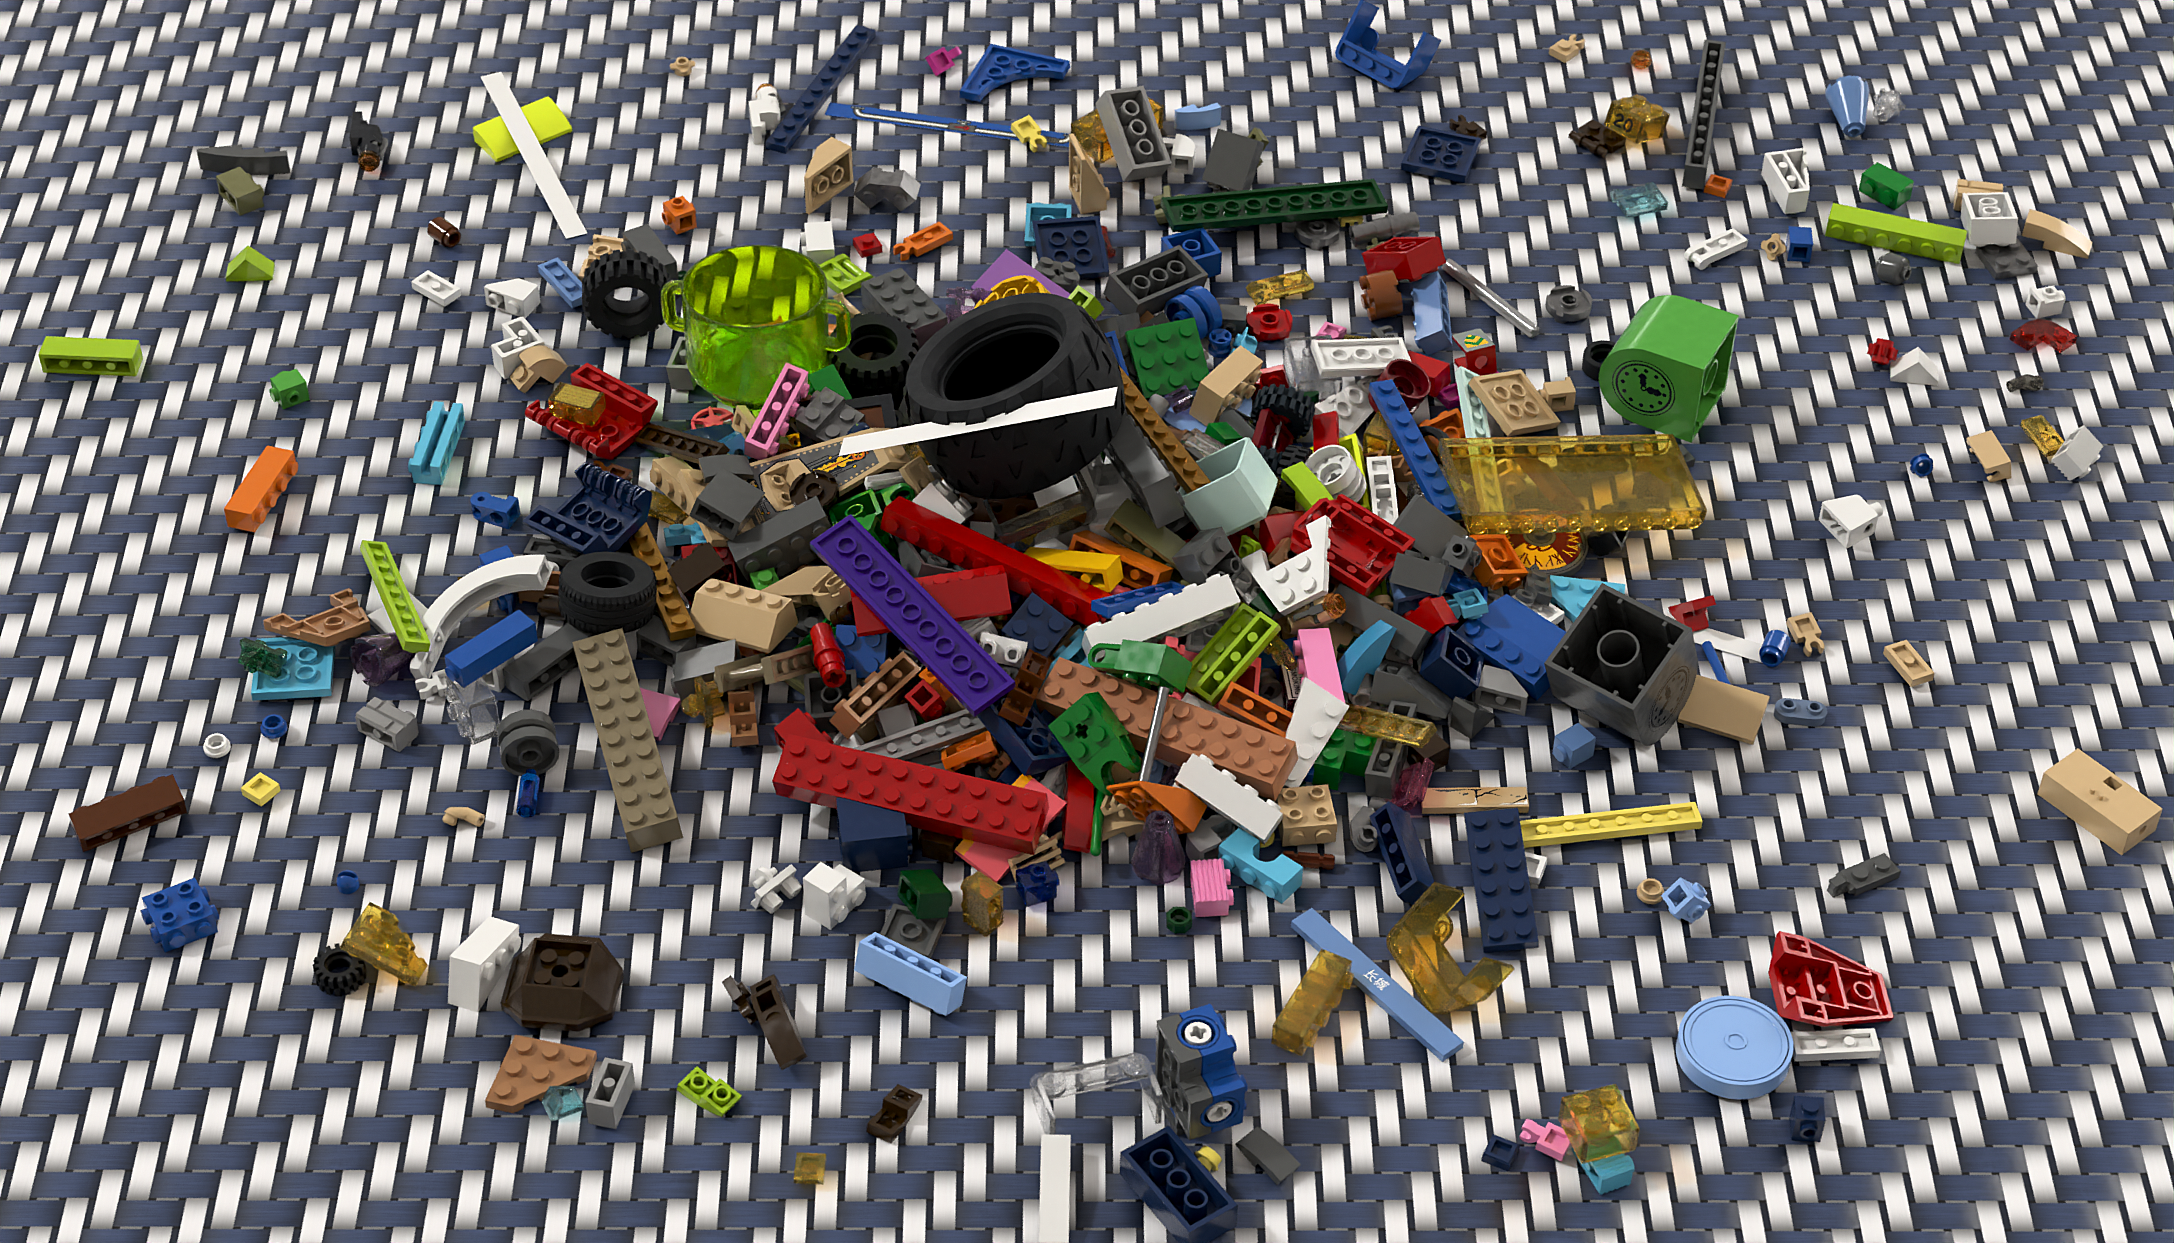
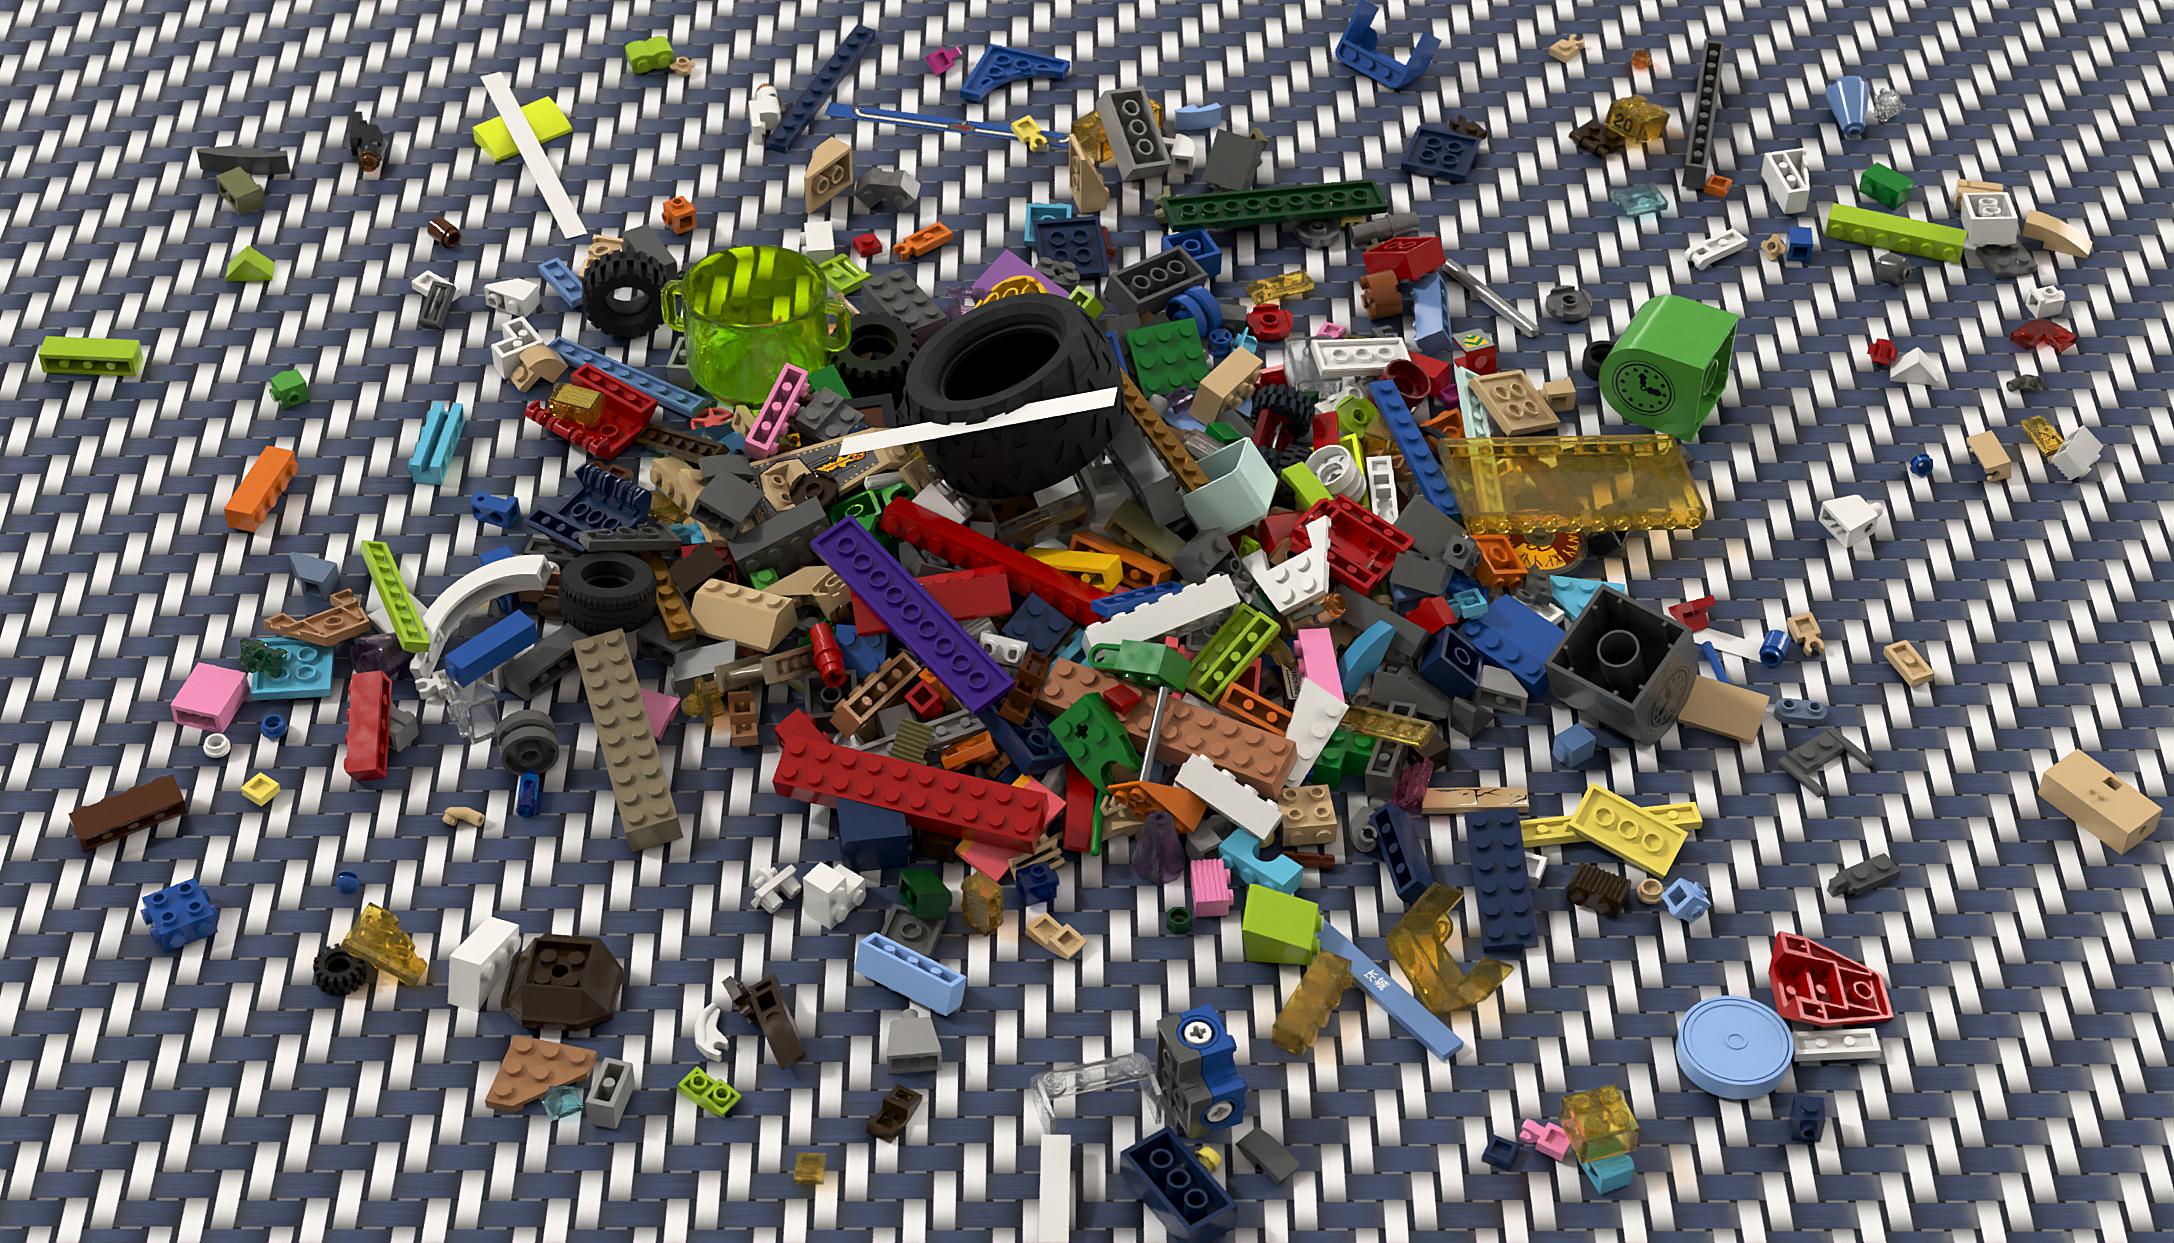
(210, 698): none -> bright pink brick
(314, 575): none -> sand blue slope
(368, 726): none -> red brick
(432, 321): none -> dark grey tile
(640, 539): none -> dark grey wing
(649, 54): none -> lime brick
(666, 393): none -> medium blue tile
(707, 1035): none -> white piece
(912, 741): none -> olive brick
(913, 1044): none -> light grey torso
(1055, 938): none -> tan slope
(1121, 699): none -> red slope
(1280, 927): none -> lime slope
(1351, 407): none -> lime plate
(1599, 890): none -> dark brown brick
(1627, 830): none -> light yellow plate
(1816, 754): none -> dark grey plate

